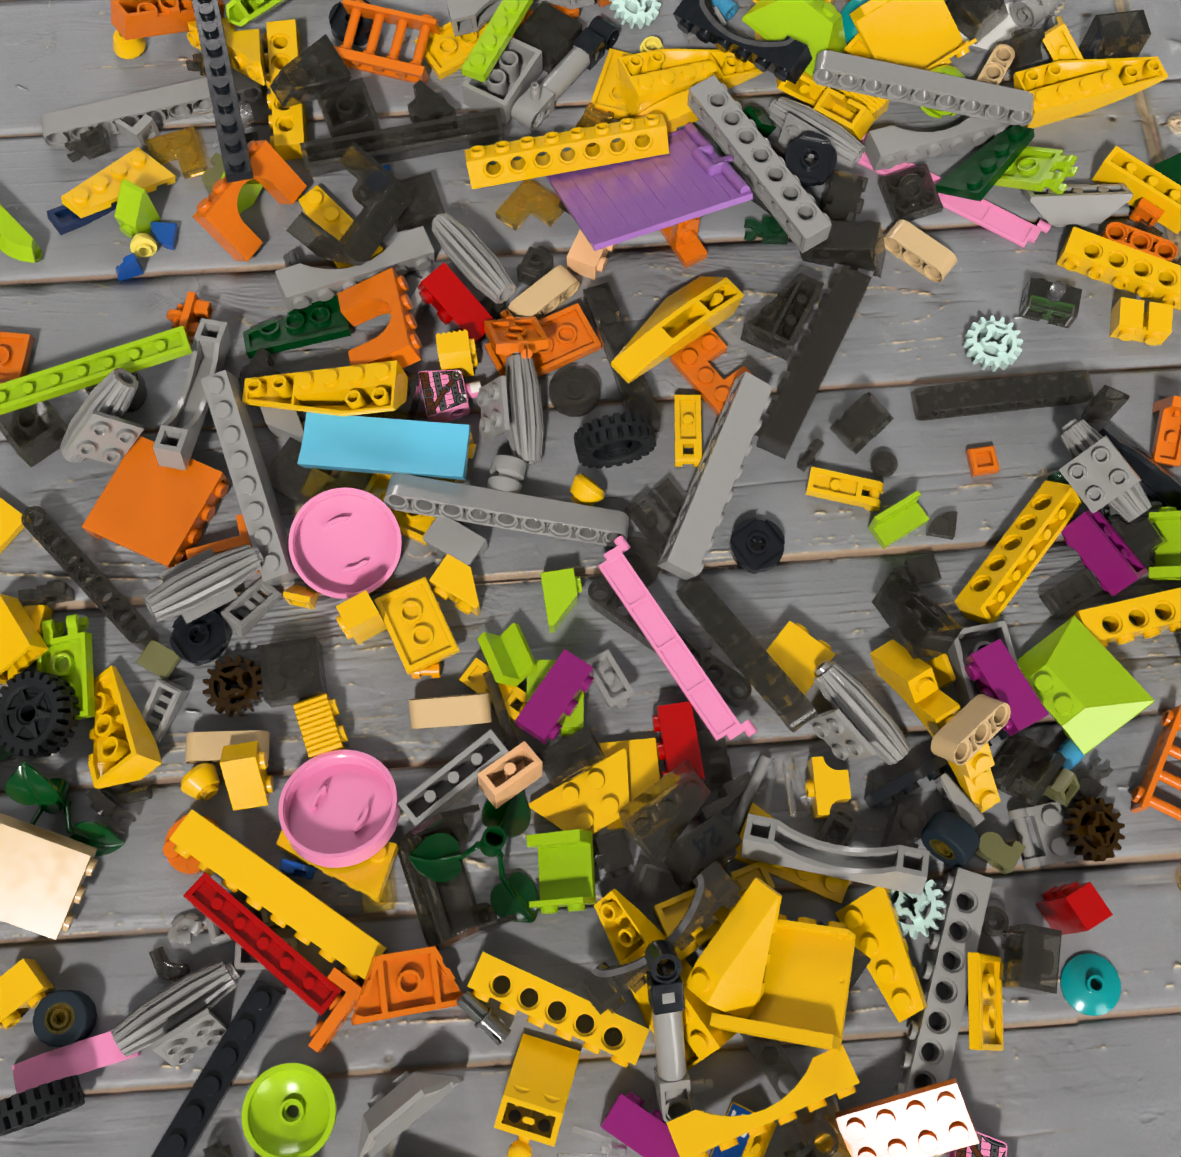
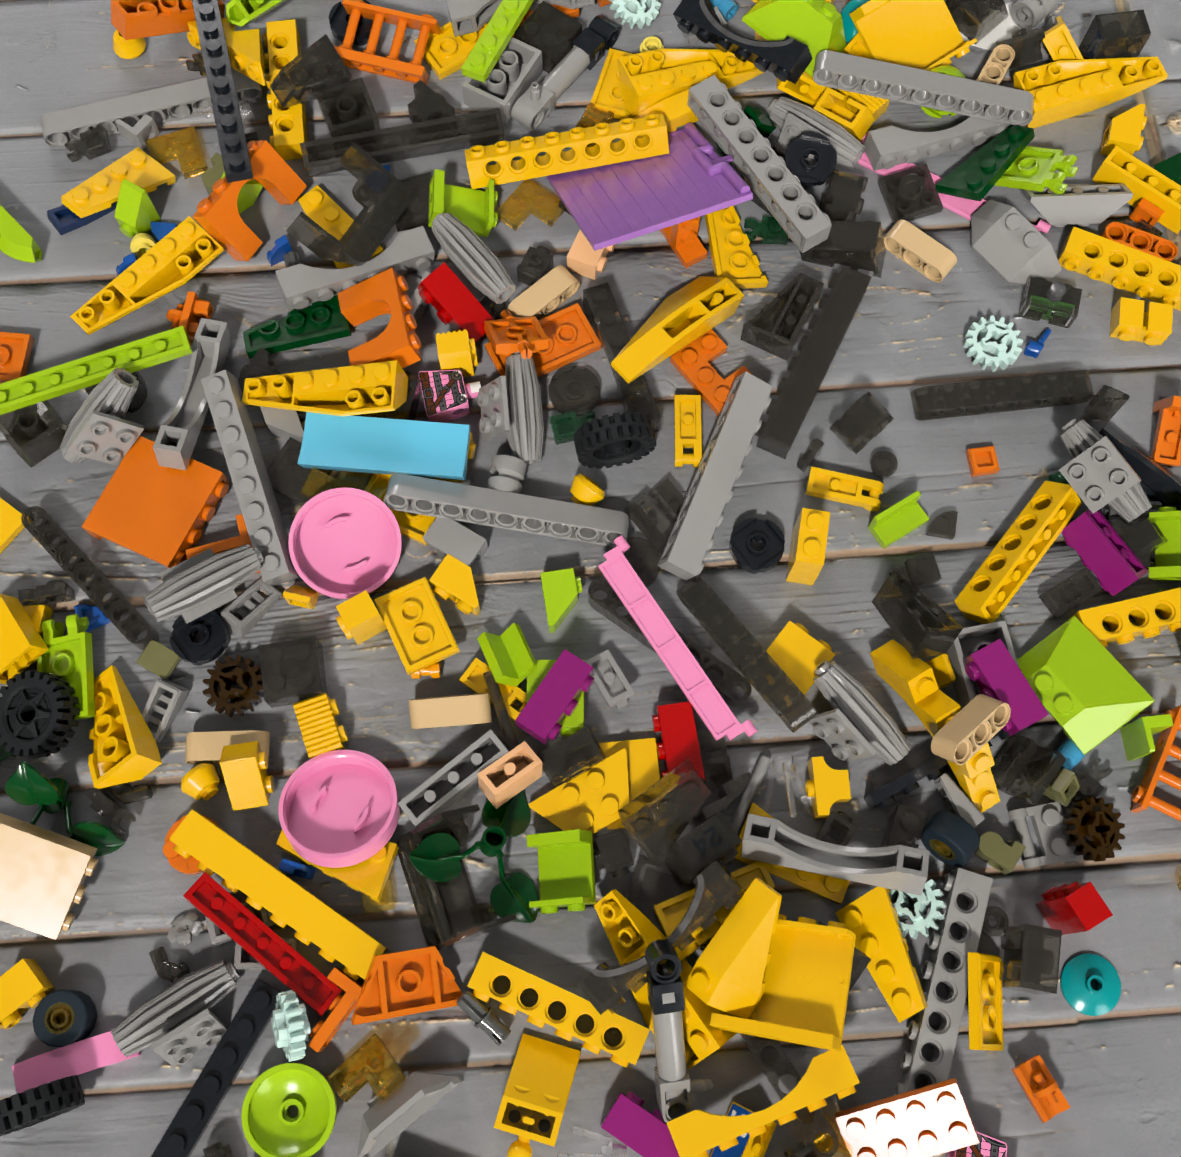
(94, 614): none -> blue tile
(154, 274): none -> yellow wedge
(276, 254): none -> blue tile
(290, 1025): none -> light aqua gear
(368, 1064): none -> clear yellow plate
(468, 205): none -> lime panel
(566, 424): none -> clear green plate
(731, 250): none -> yellow wing
(808, 546): none -> yellow brick
(1012, 244): none -> light grey wedge
(1033, 348): none -> blue hand
(1040, 1088): none -> orange hips
(1125, 131): none -> yellow slope
(1138, 735): none -> lime panel

